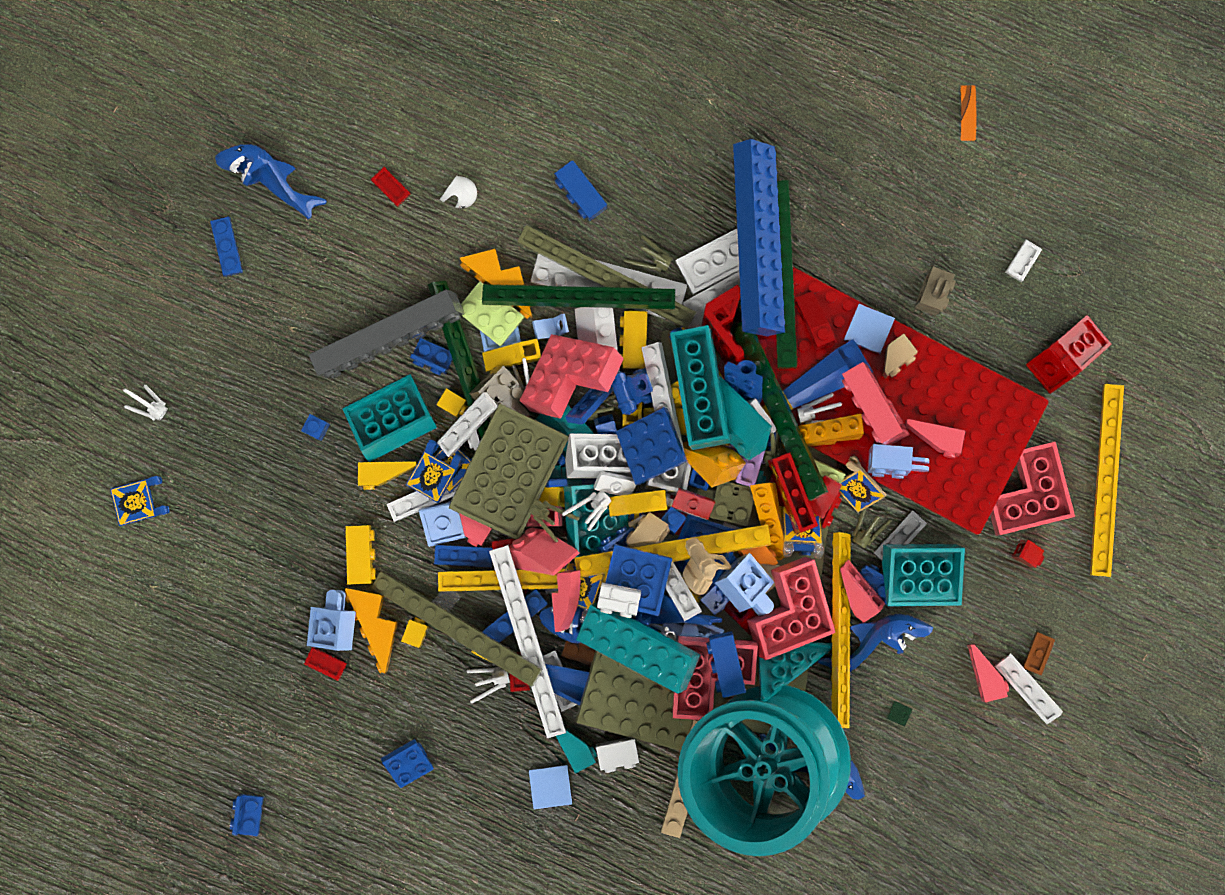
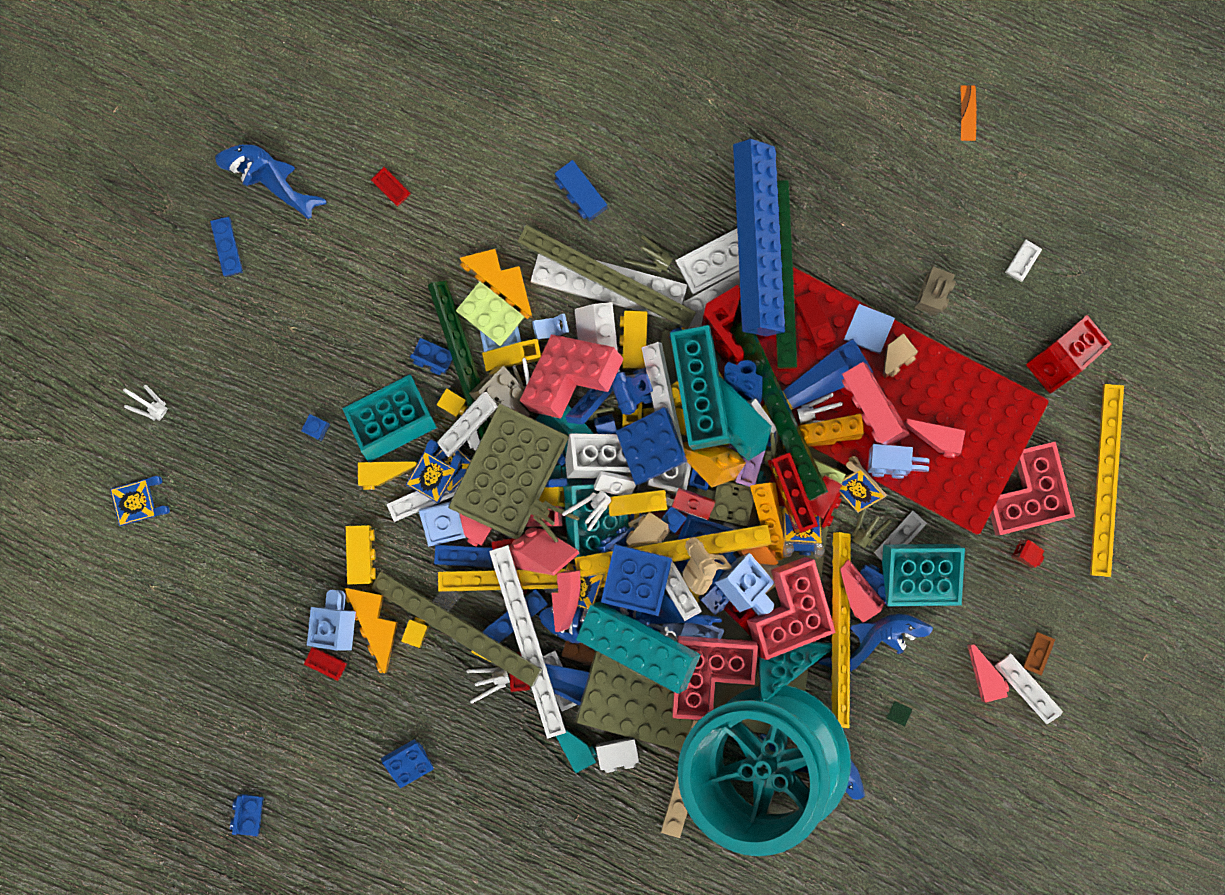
(386, 334): dark grey brick -> none
(463, 189): white helmet -> none
(550, 787): light blue tile -> none
(578, 296): dark green plate -> none
(618, 599): white brick -> none
(726, 664): blue brick -> none

